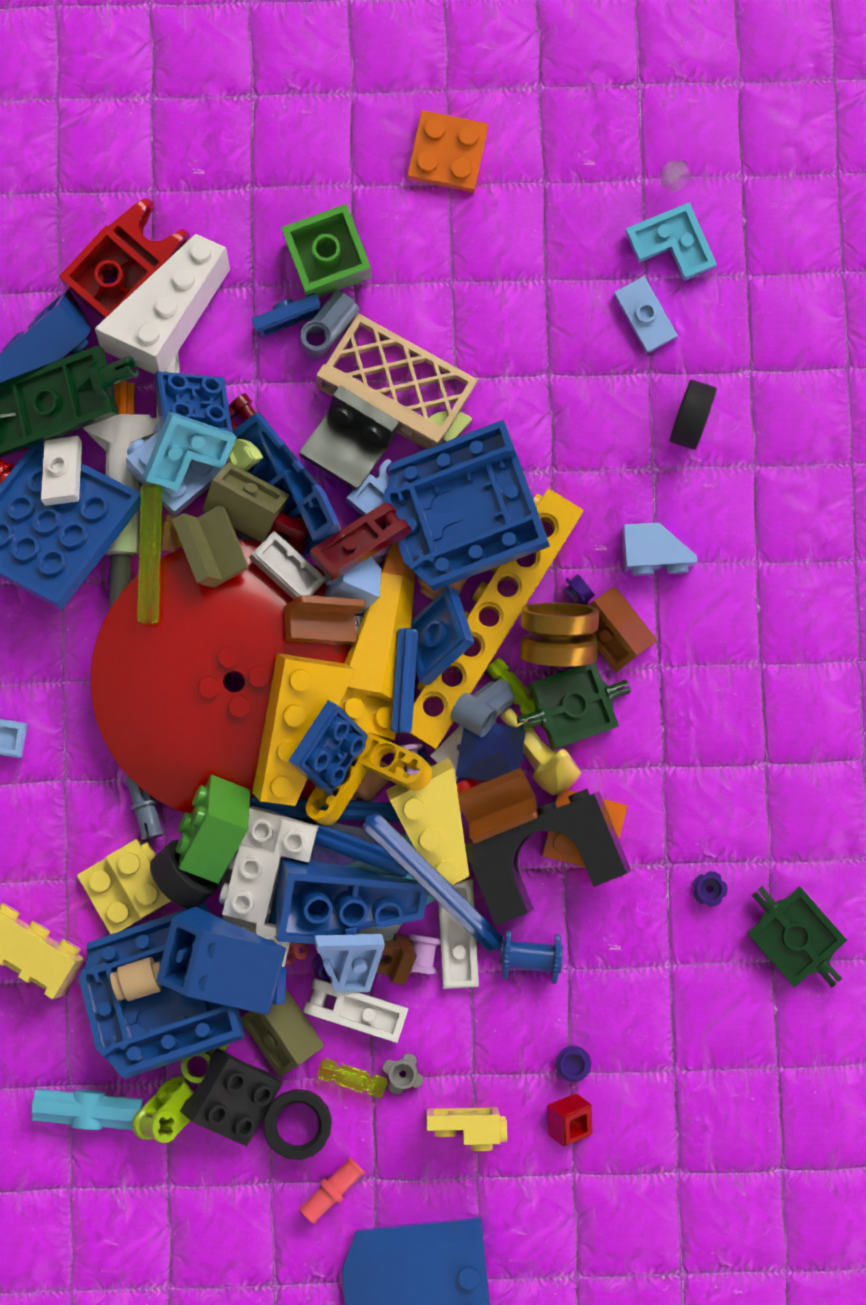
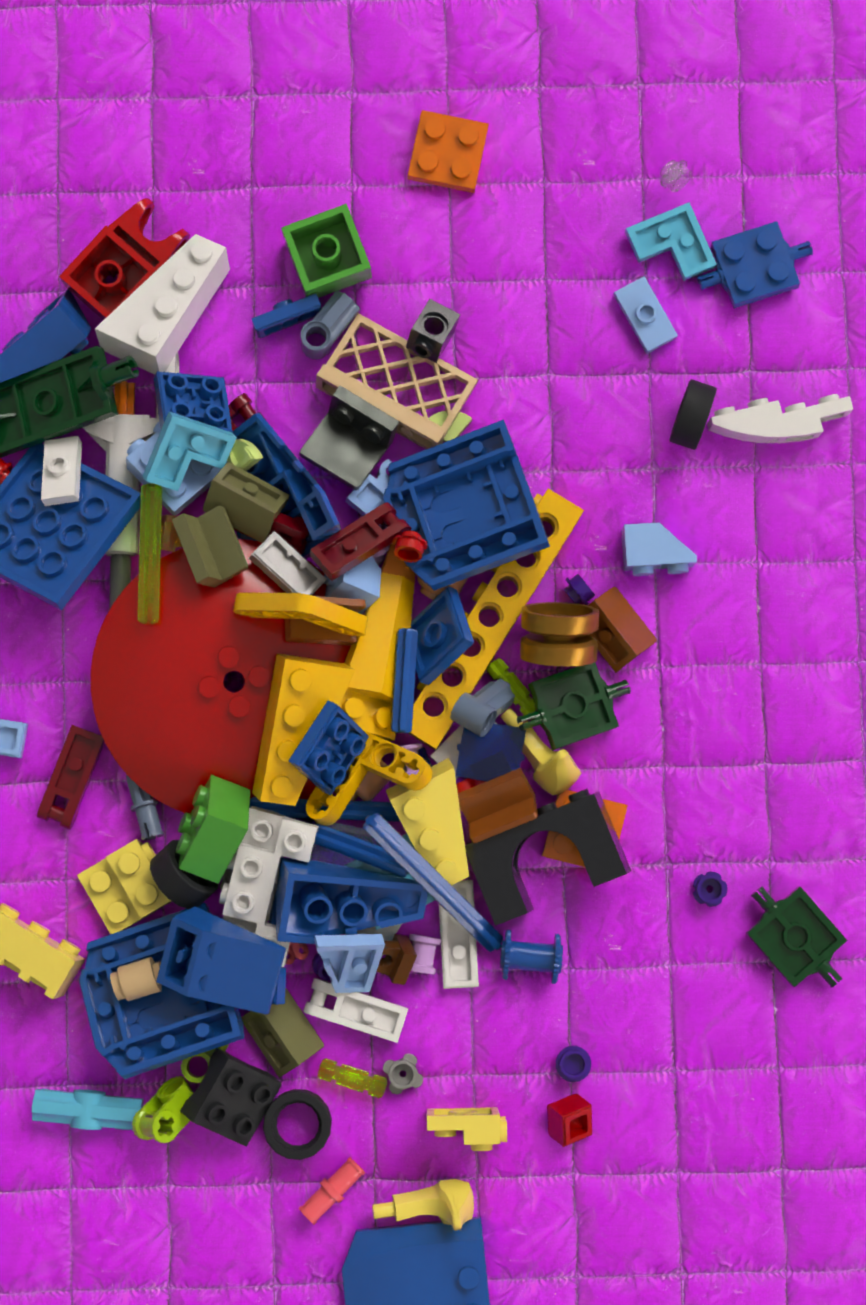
(71, 776): none -> dark red plate
(301, 607): none -> yellow beam
(409, 546): none -> red plate
(437, 320): none -> brick
(448, 1199): none -> light yellow animal
(755, 265): none -> blue plate
(767, 424): none -> white slope

